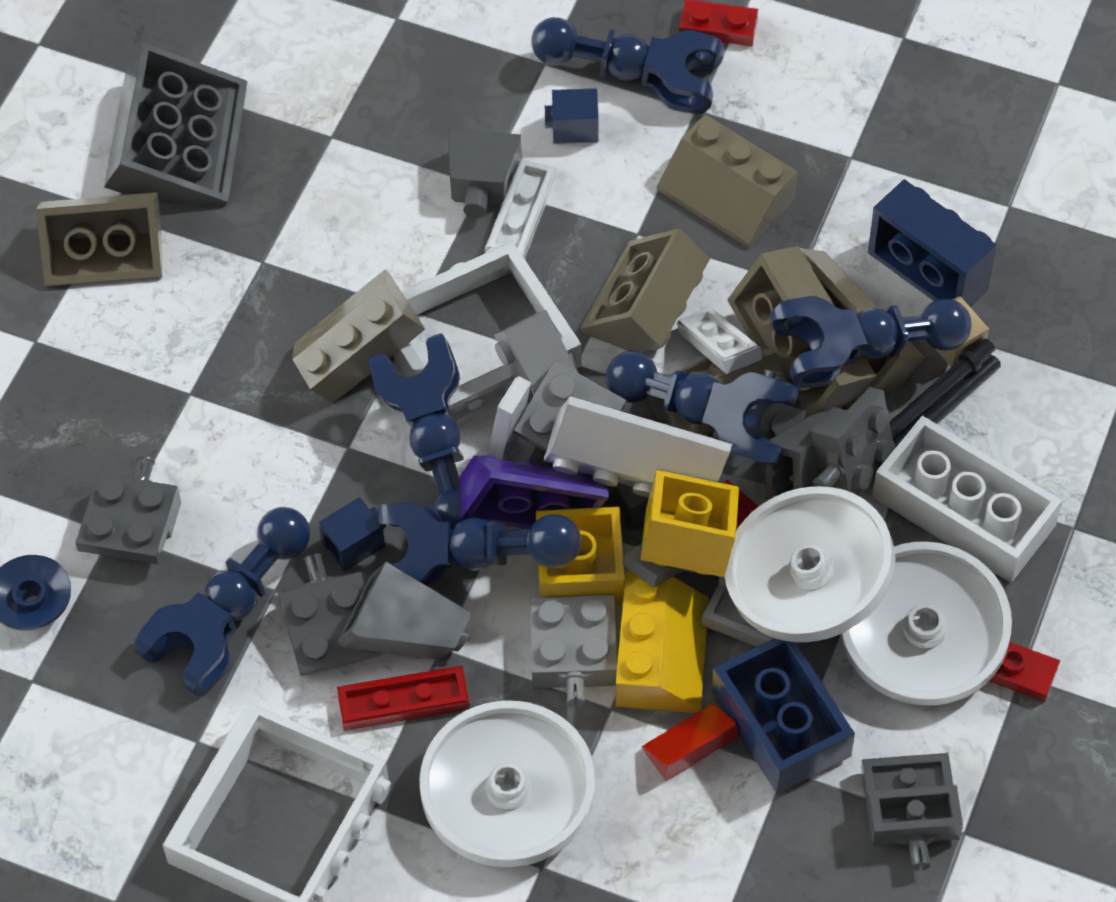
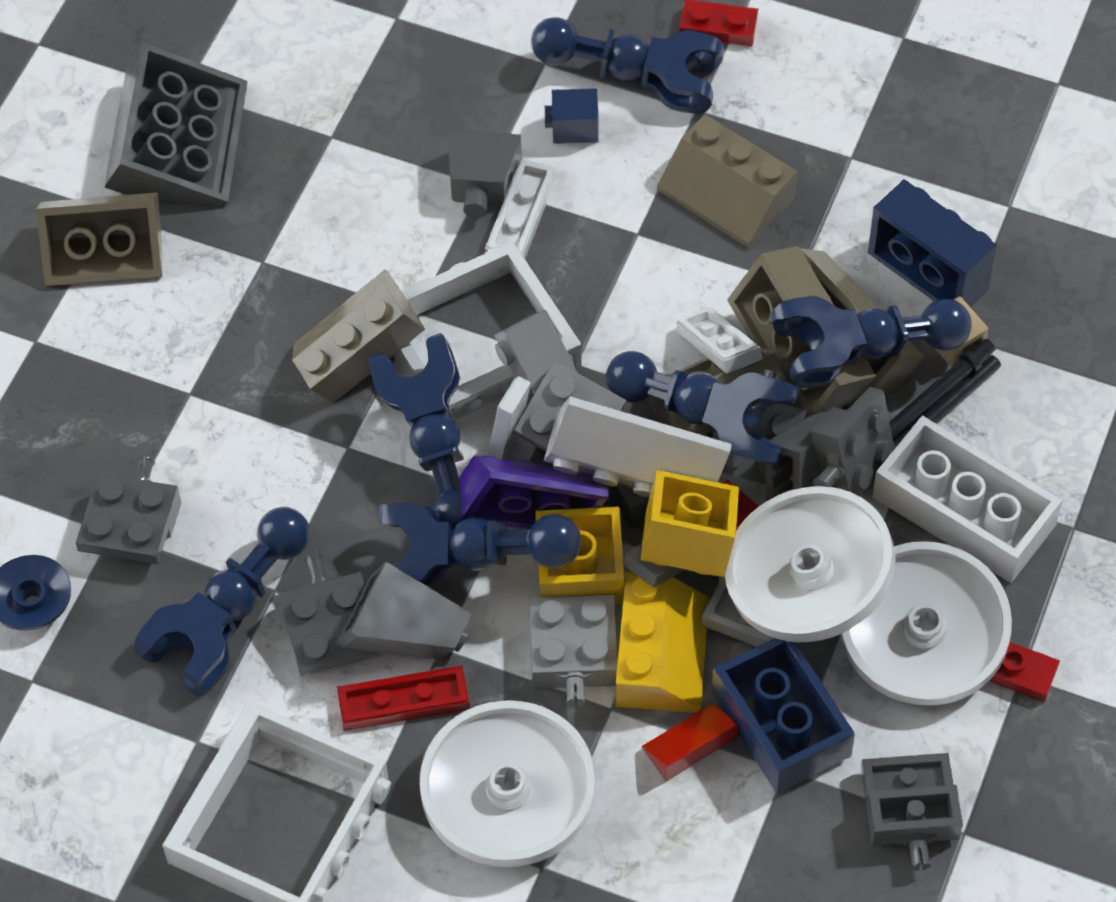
(352, 533): dark blue brick -> none
(646, 291): dark tan slope -> none

